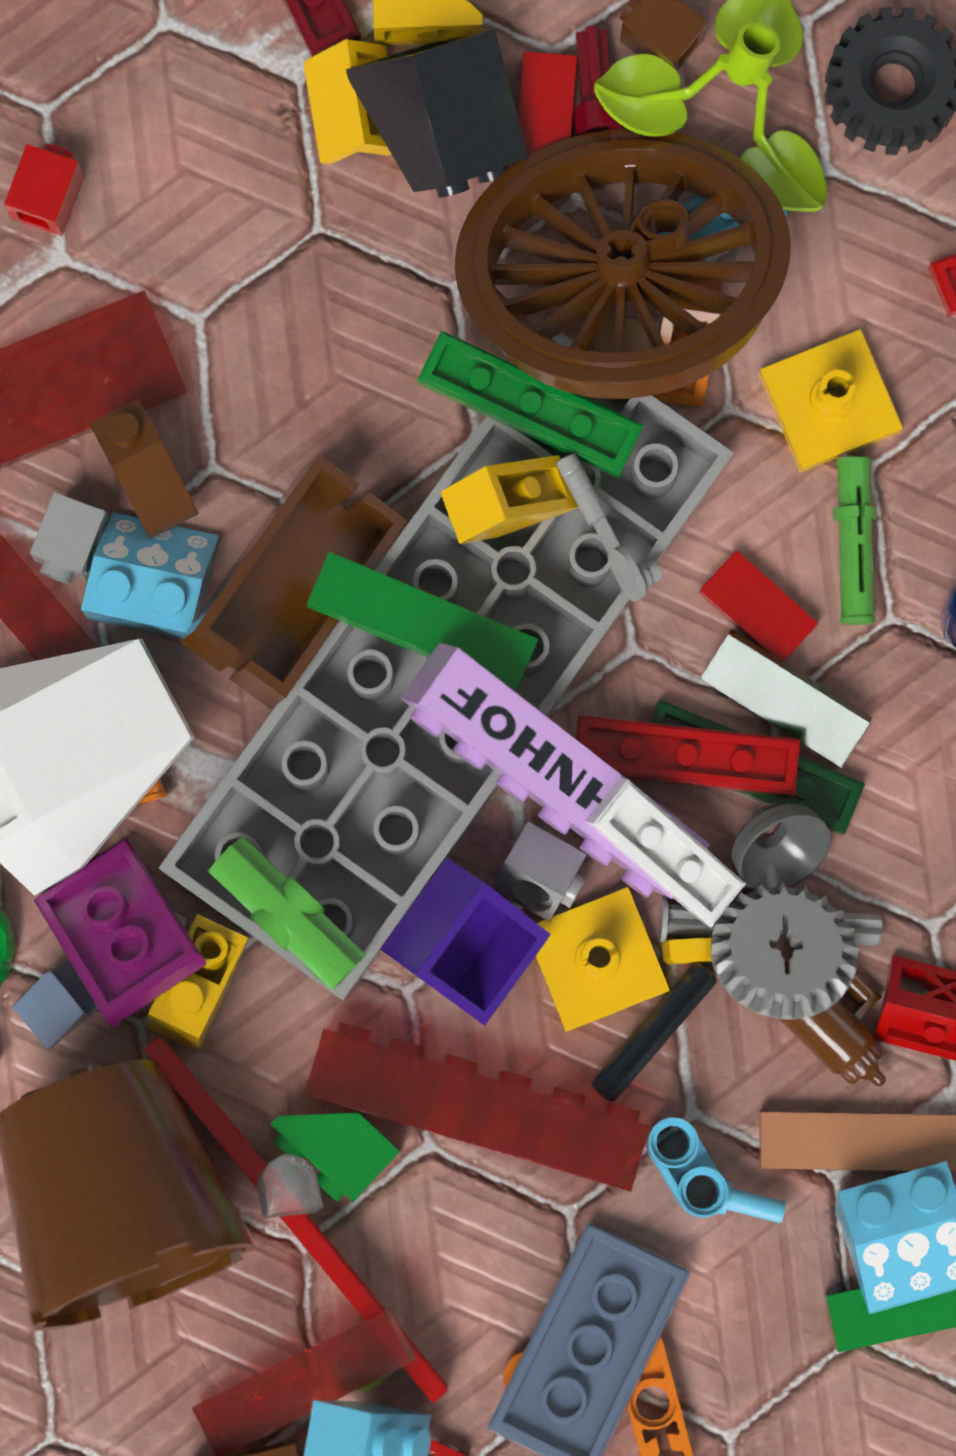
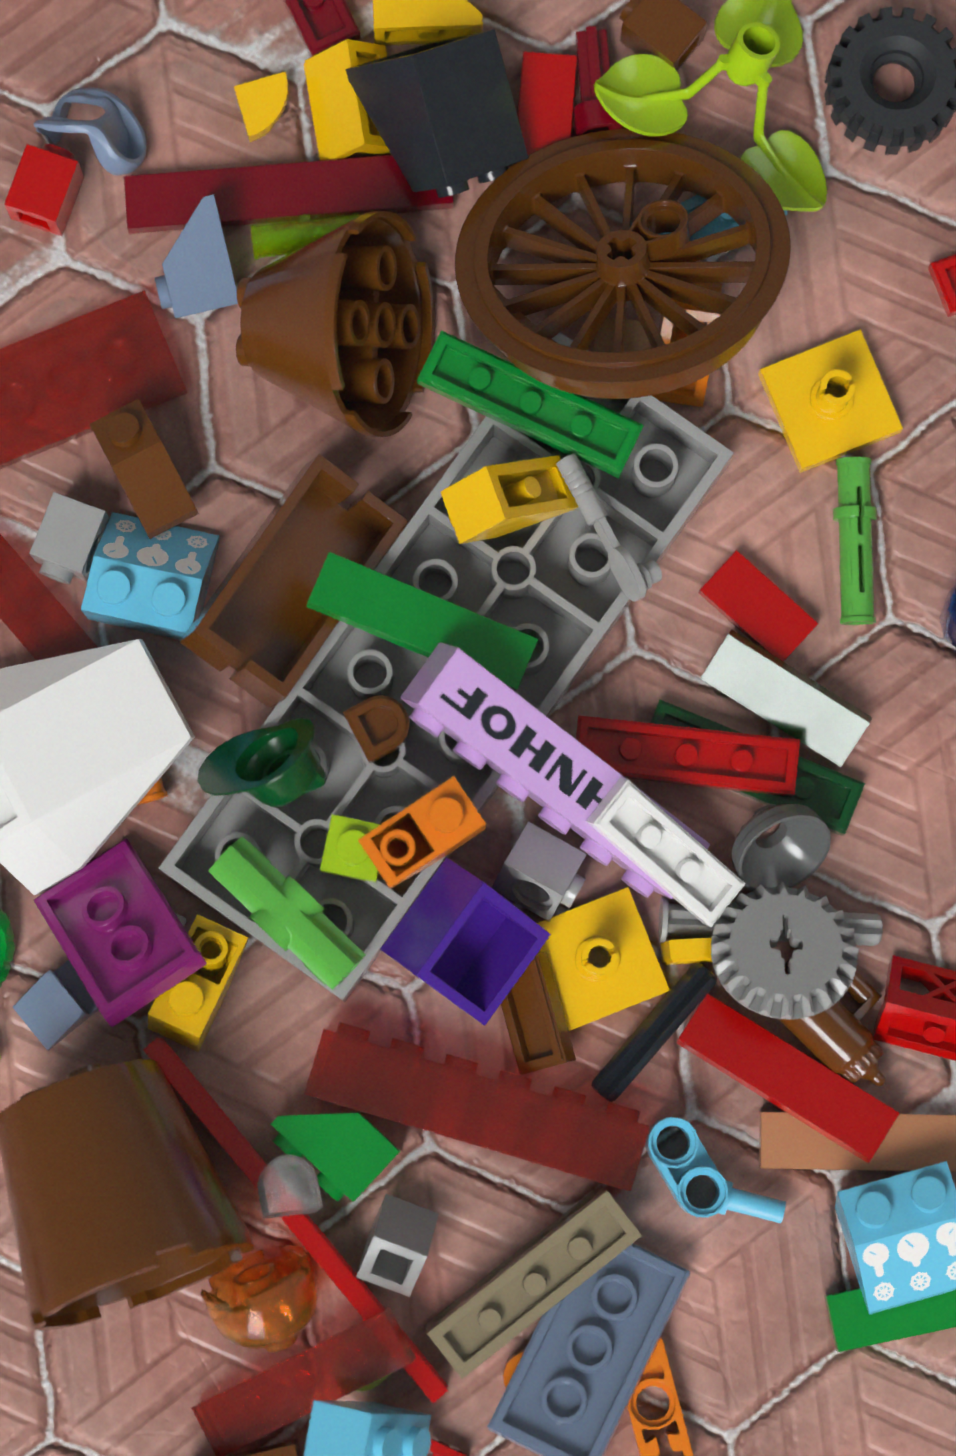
(115, 136): none -> sand blue piece
(198, 266): none -> sand blue slope
(262, 103): none -> yellow tile
(264, 1301): none -> clear orange cylinder
(267, 763): none -> dark green piece
(275, 193): none -> dark red tile
(286, 237): none -> clear neon green pin
(343, 323): none -> reddish brown cone
(344, 853): none -> lime plate
(378, 725): none -> reddish brown tile
(397, 1245): none -> light grey brick
(423, 833): none -> orange slope
(531, 1281): none -> dark tan fence
(537, 1019): none -> reddish brown tile
(788, 1078): none -> red tile

